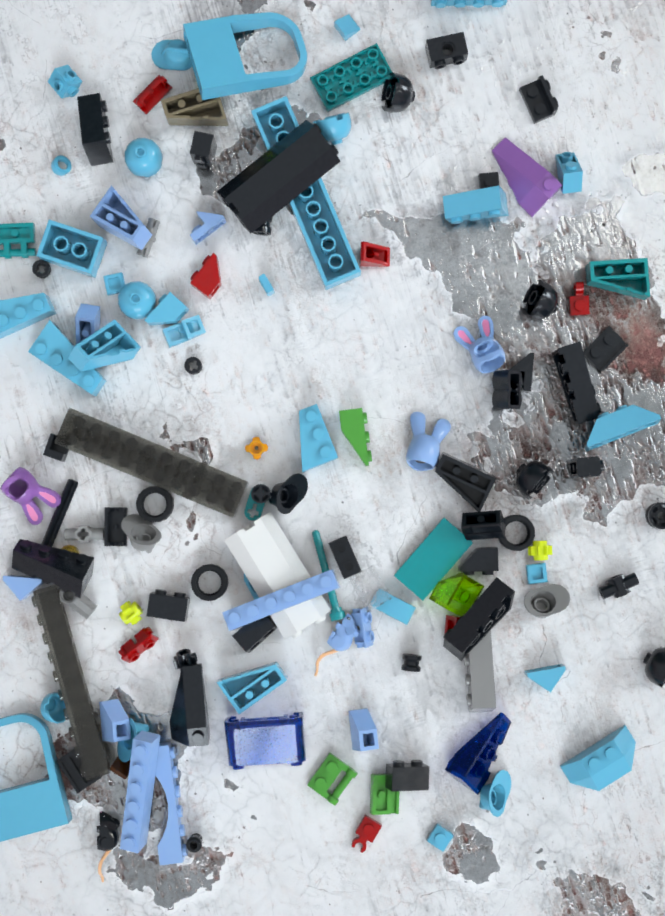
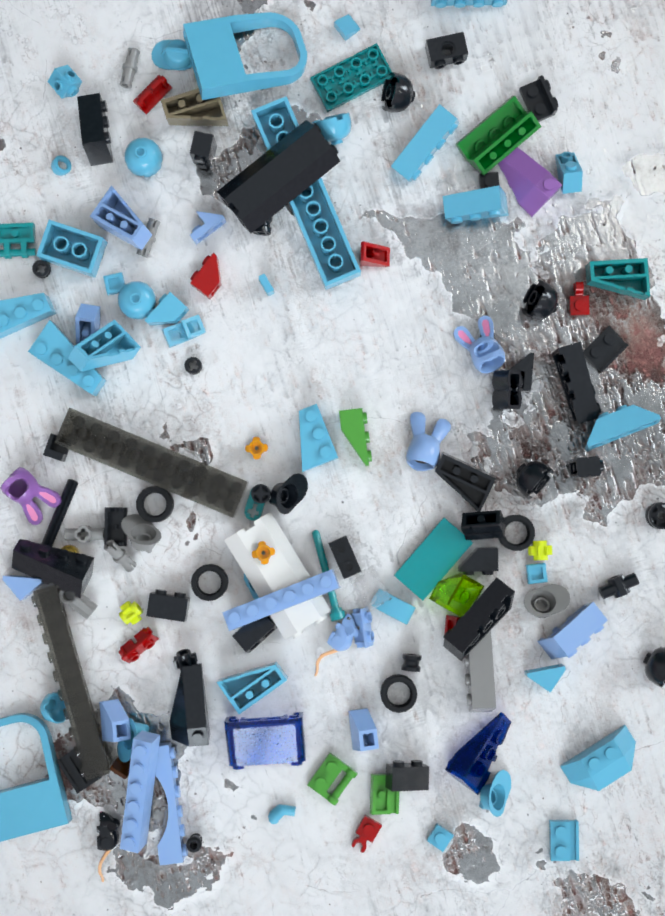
(119, 555): none -> light grey pin
(129, 68): none -> light grey pin
(258, 552): none -> light orange plate
(279, 811): none -> medium azure arm
(403, 707): none -> black tyre
(425, 143): none -> medium azure wedge
(498, 135): none -> green slope
(564, 840): none -> medium azure plate
(574, 632): none -> light blue wedge

